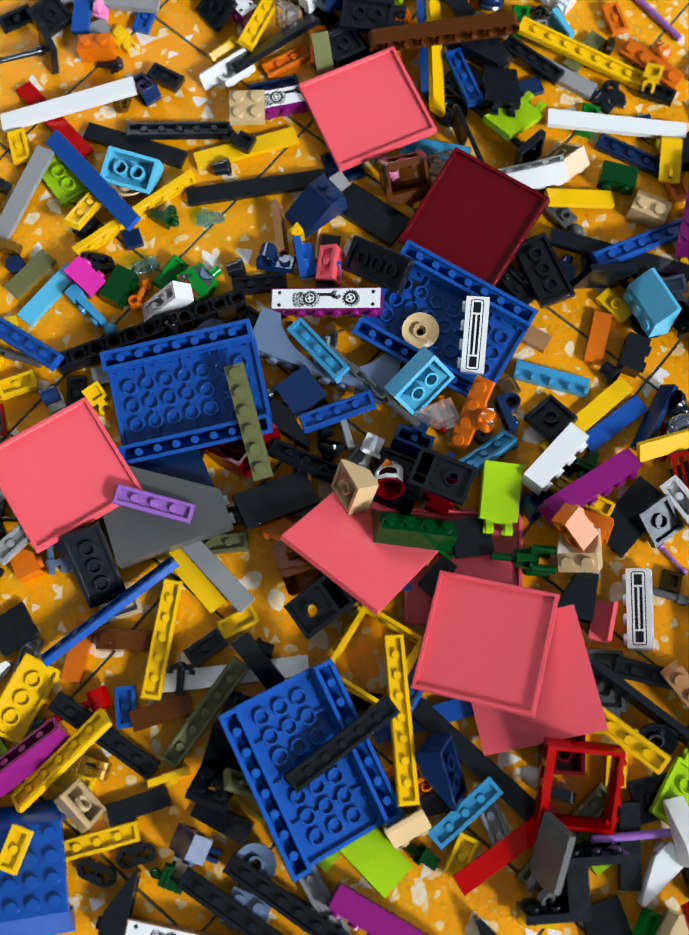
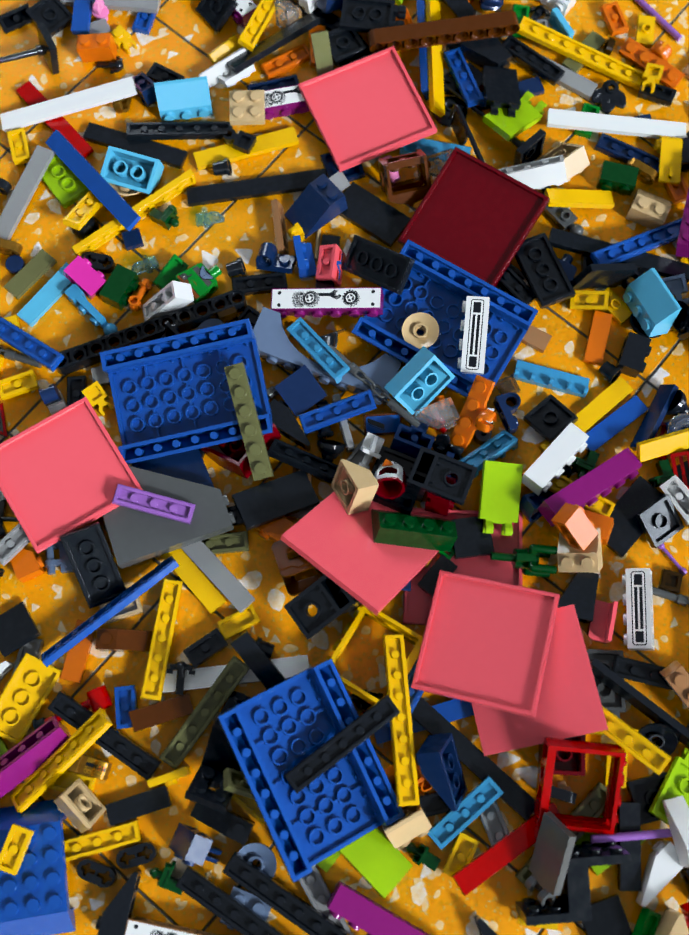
(183, 99): none -> medium azure slope
(381, 423): none -> blue slope
(442, 445): none -> black plate
(590, 300): none -> yellow plate
(645, 30): none -> yellow plate
(646, 173): none -> pearl gold beam
(664, 472): none -> dark green piece

